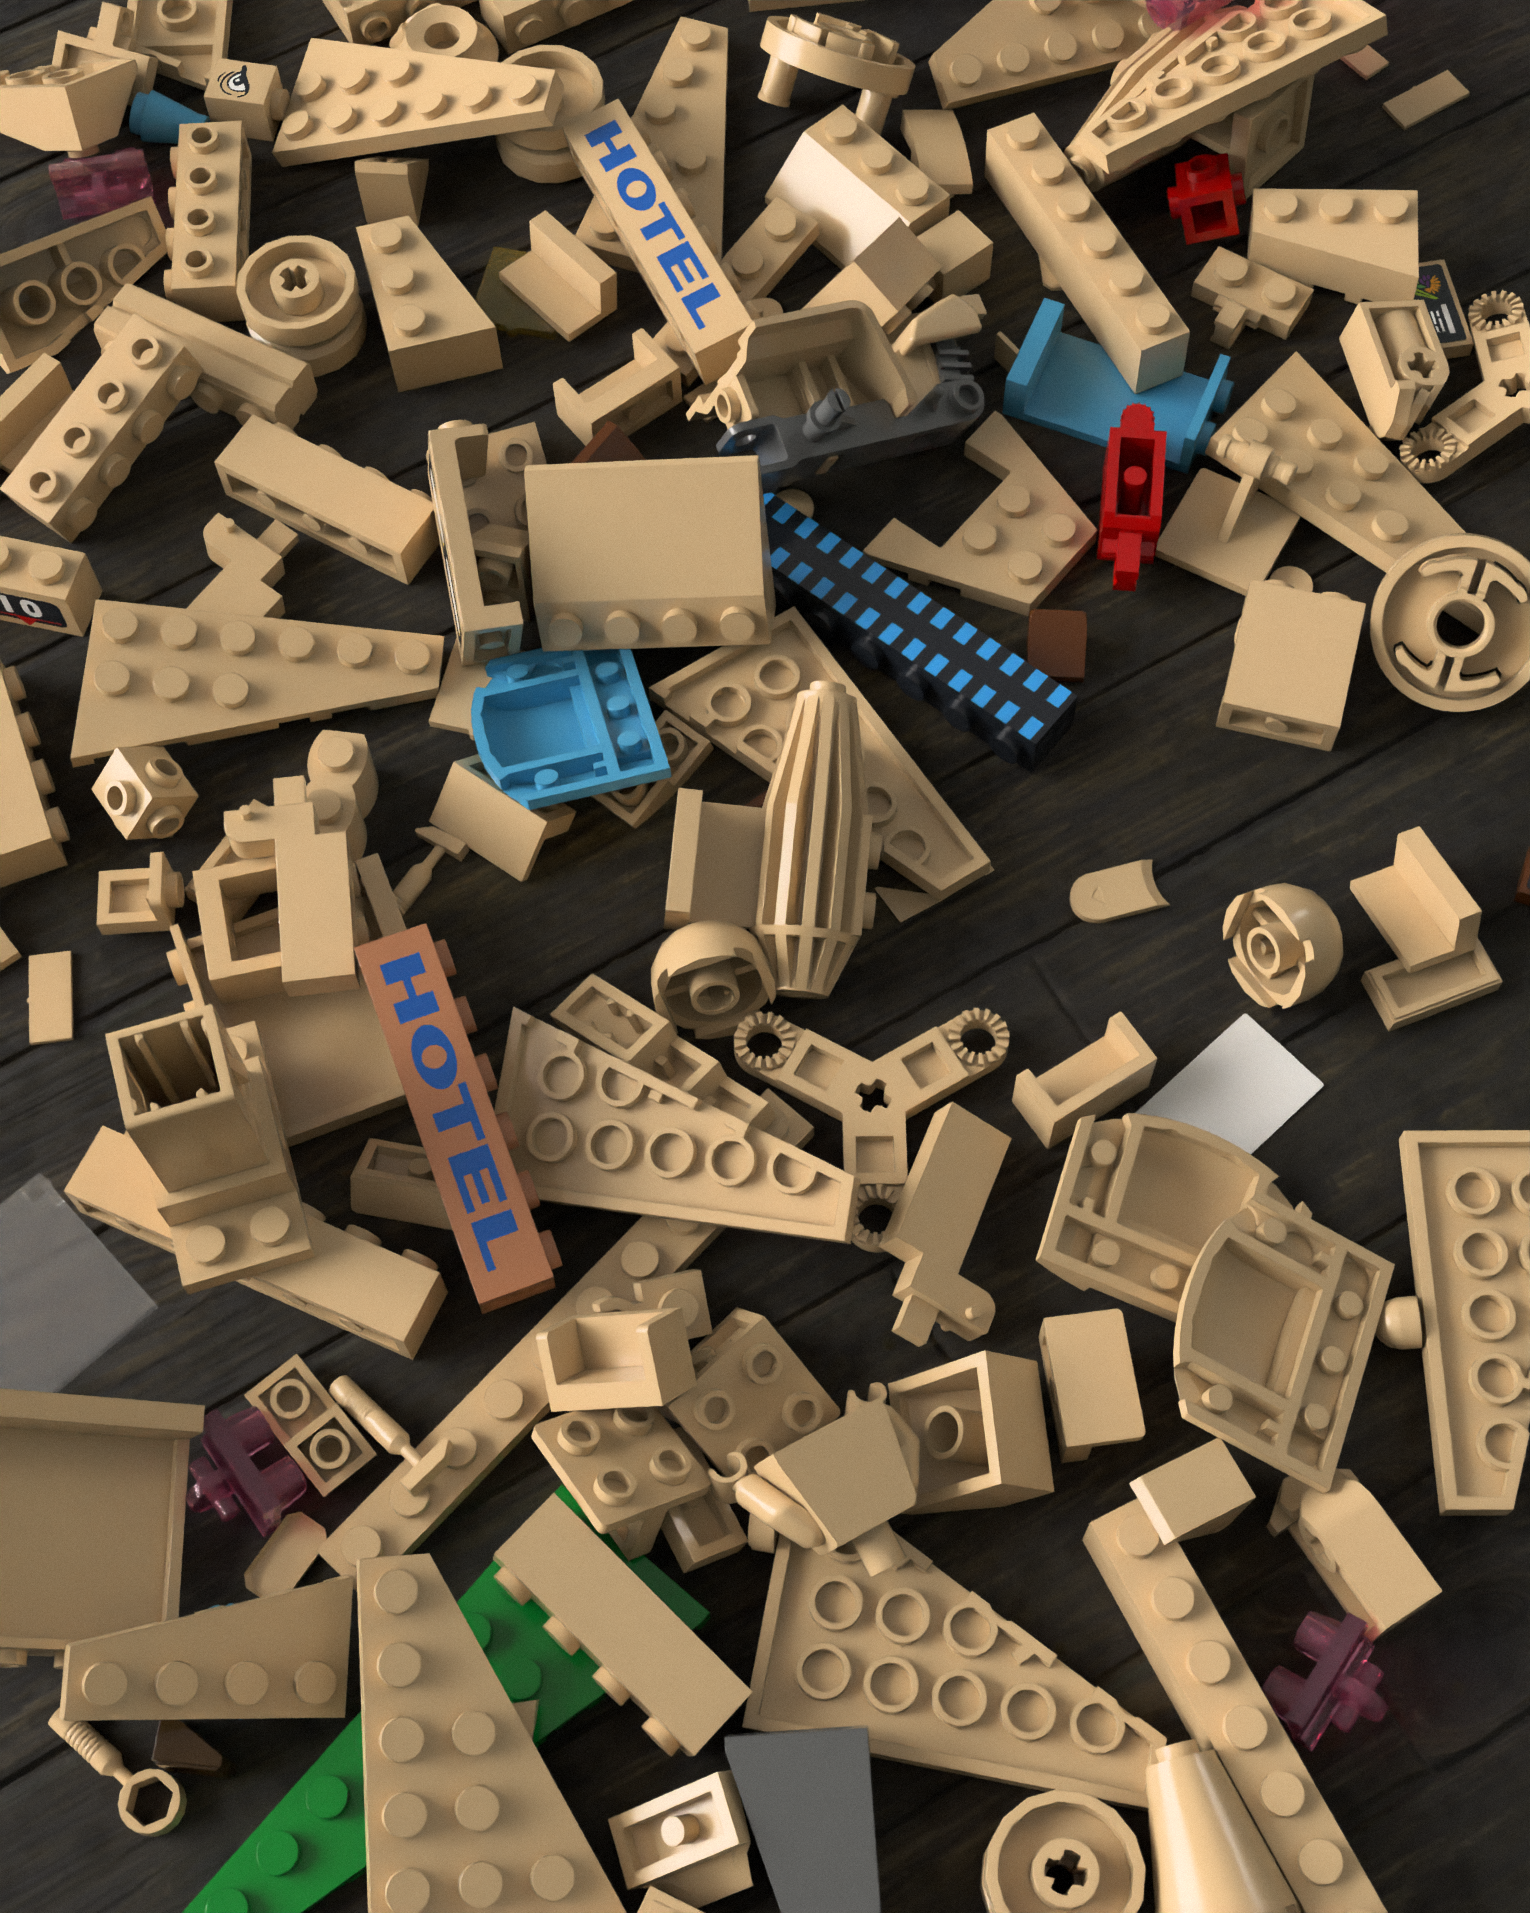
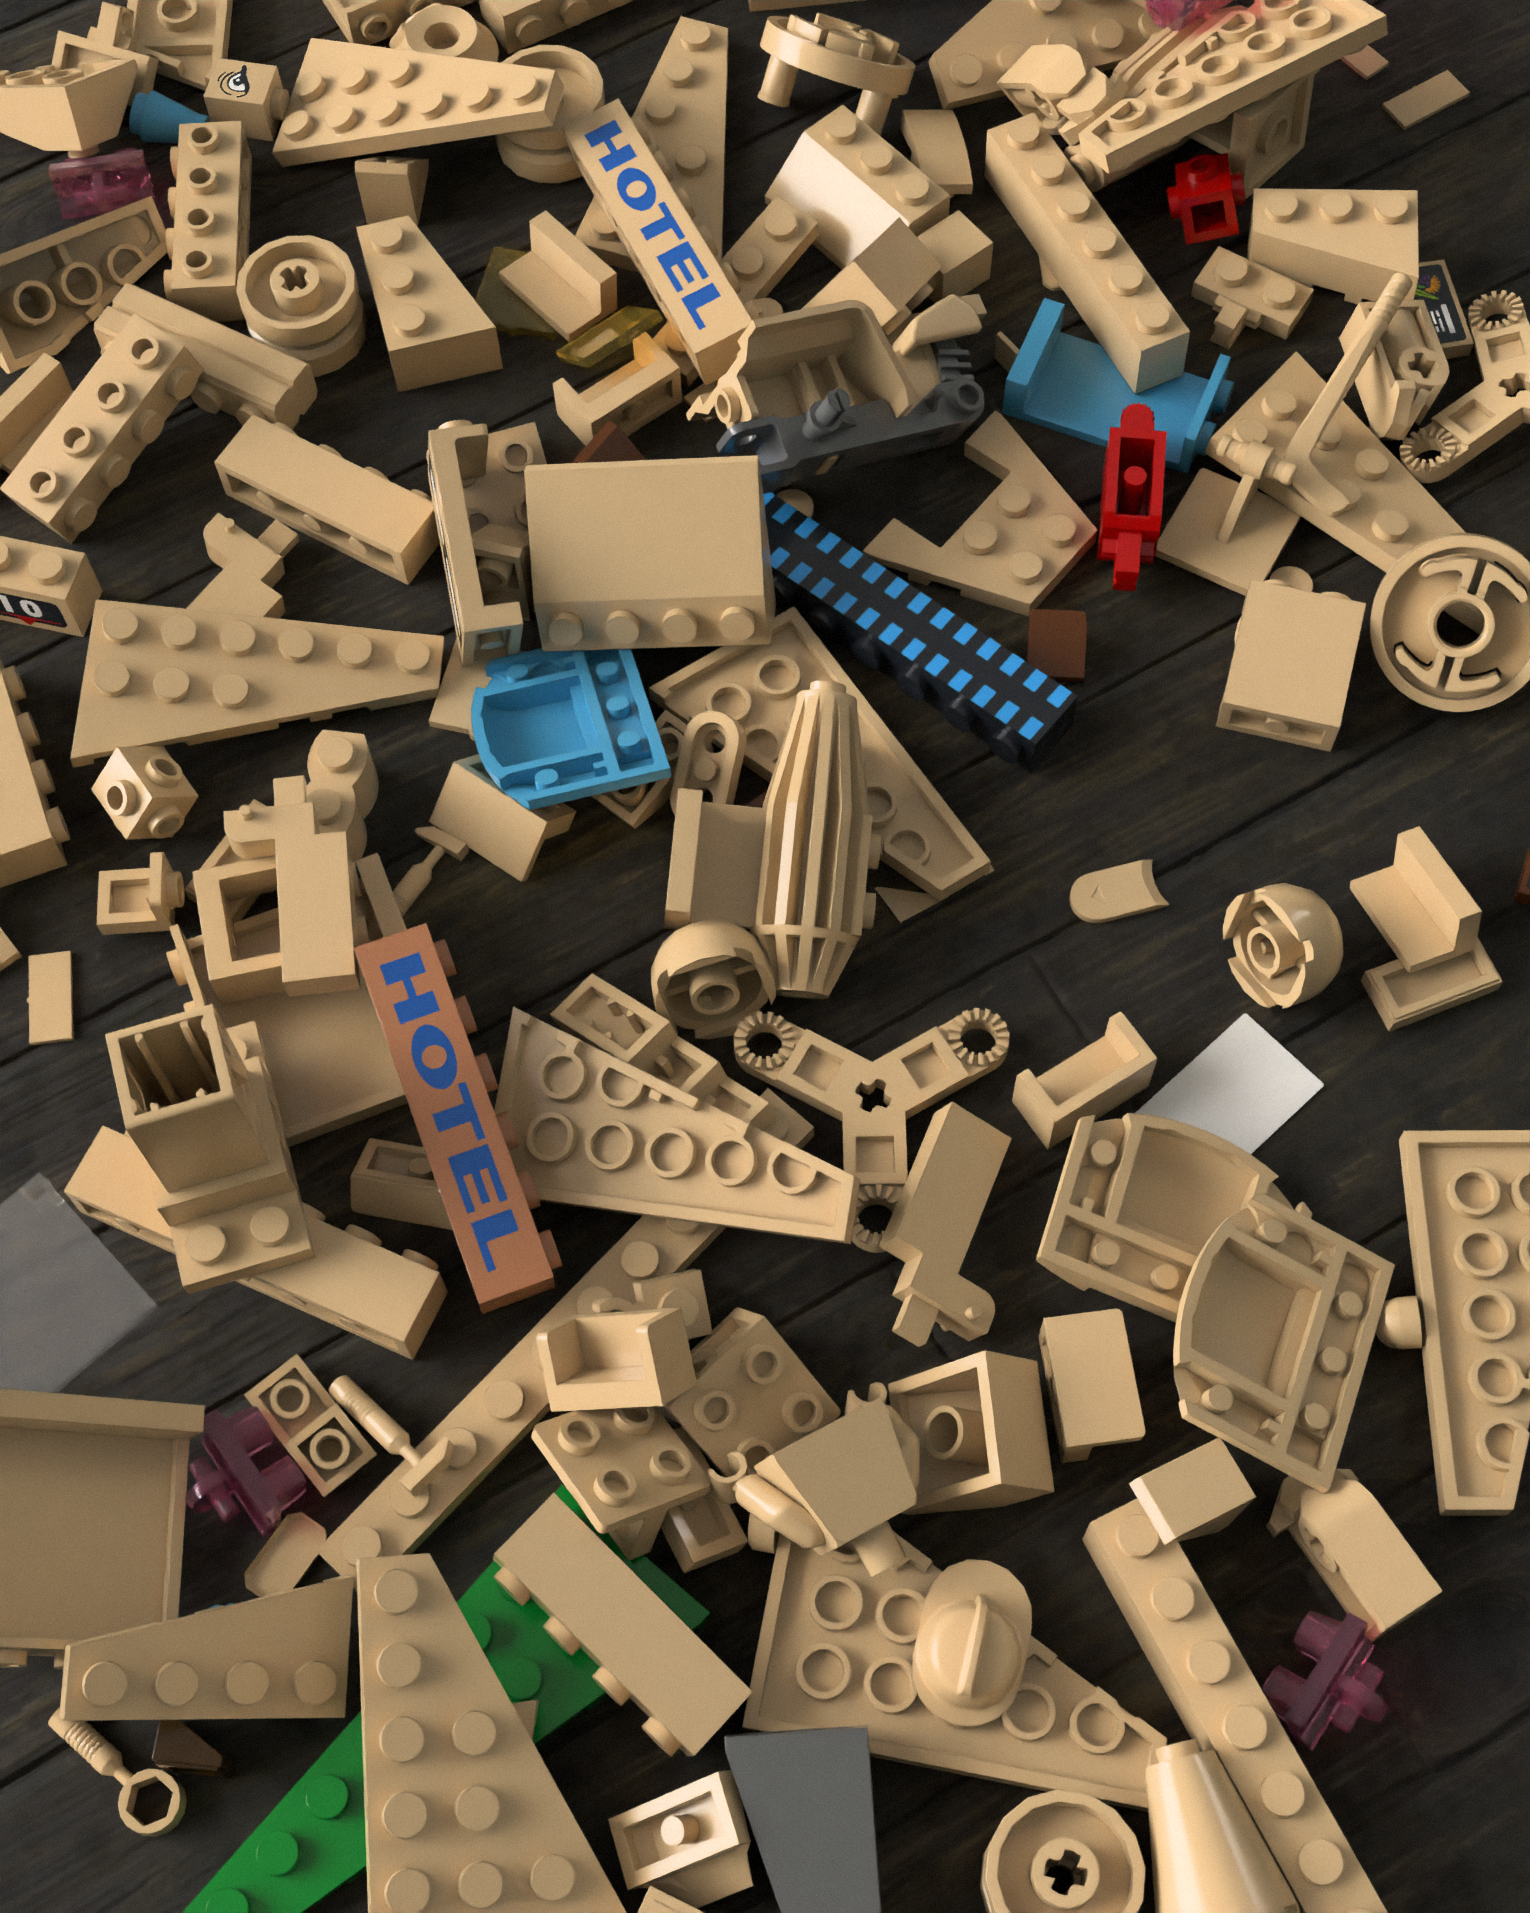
(609, 336): none -> clear yellow piece
(701, 767): none -> tan plate
(972, 1643): none -> tan piece
(1060, 89): none -> tan piece
(1307, 478): none -> tan piece

